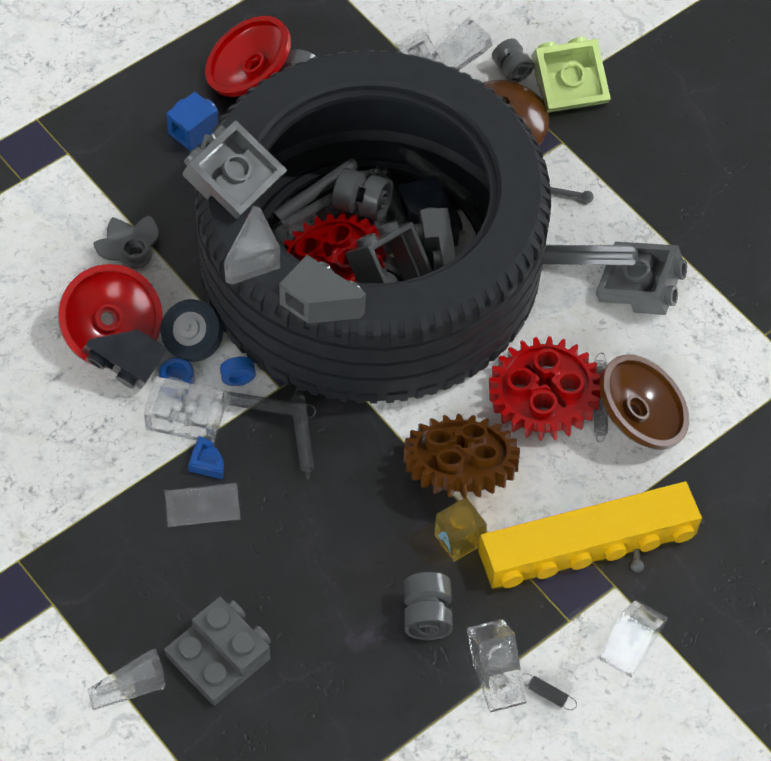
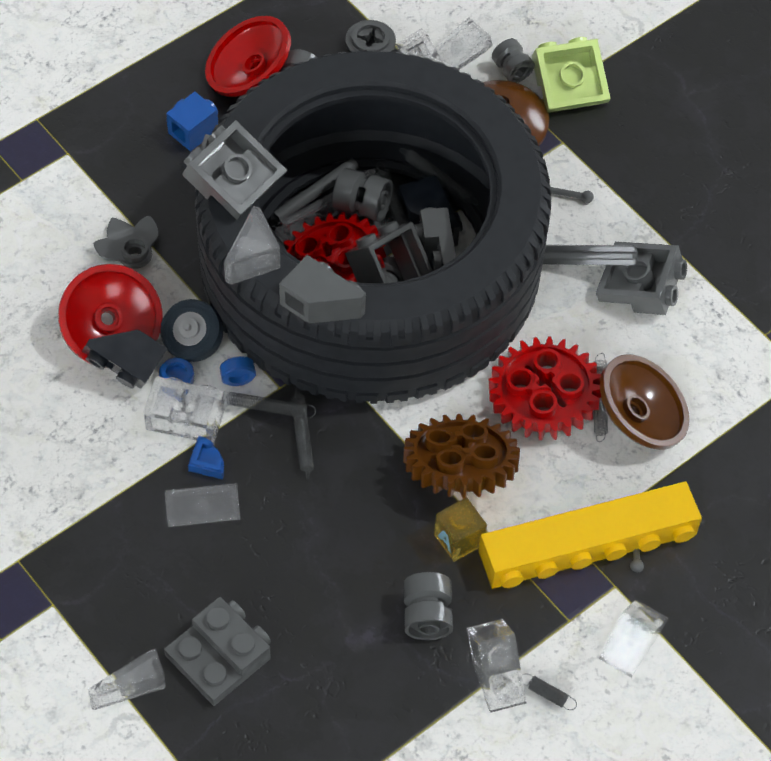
(362, 32): none -> dark grey gear

